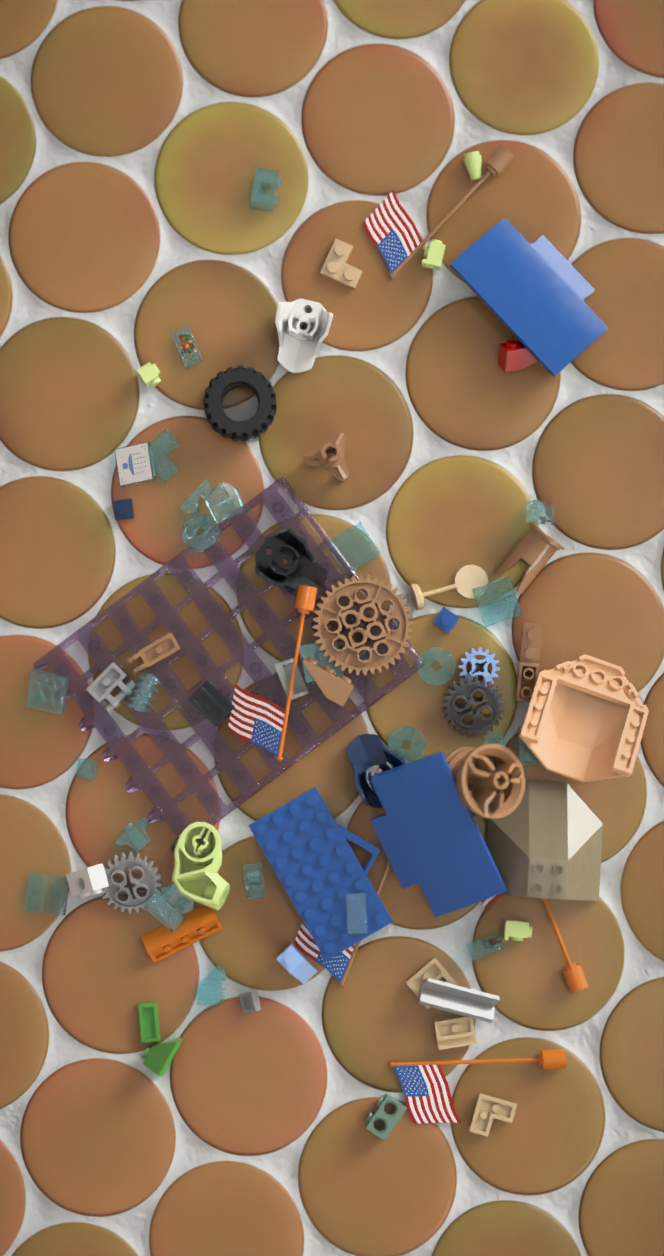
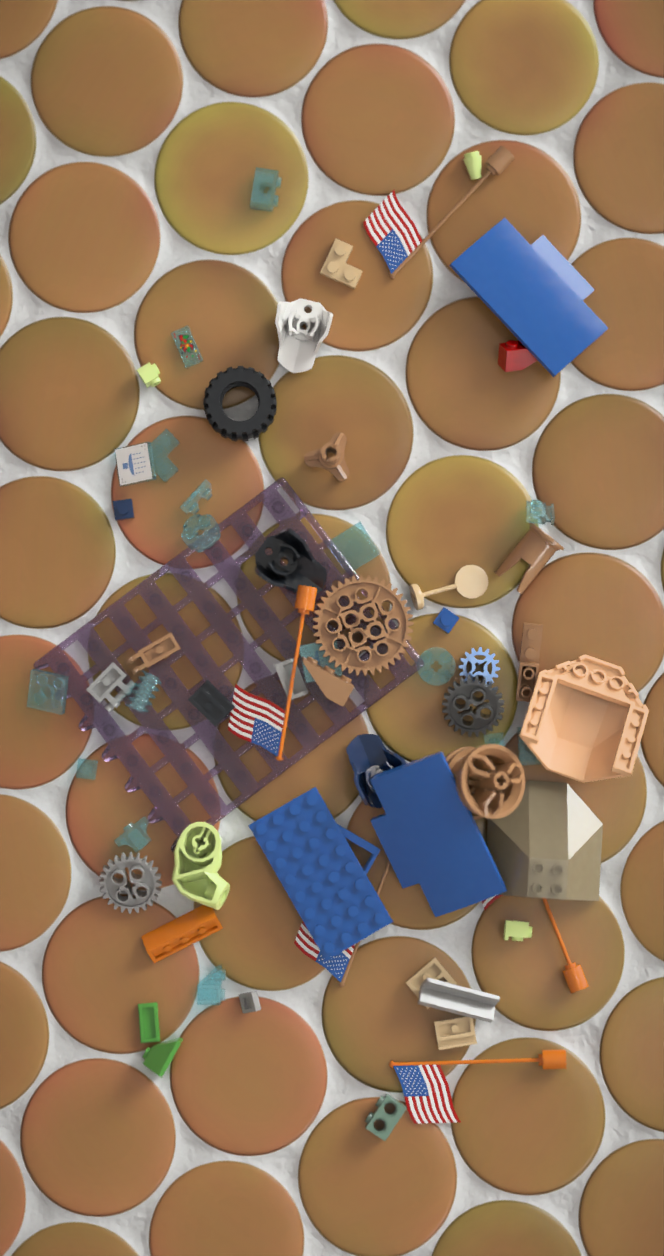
(46, 894): clear light blue slope -> none
(87, 881): white brick -> none
(164, 911): clear light blue plate -> none
(224, 502): clear light blue slope -> none
(254, 880): clear light blue brick -> none
(296, 964): light blue slope -> none
(356, 913): clear light blue slope -> none
(407, 733): clear light blue plate -> none
(434, 255): yellowish green brick -> none
(485, 946): clear light blue leg -> none
(489, 1108): tan plate -> none
(497, 601): clear light blue slope -> none

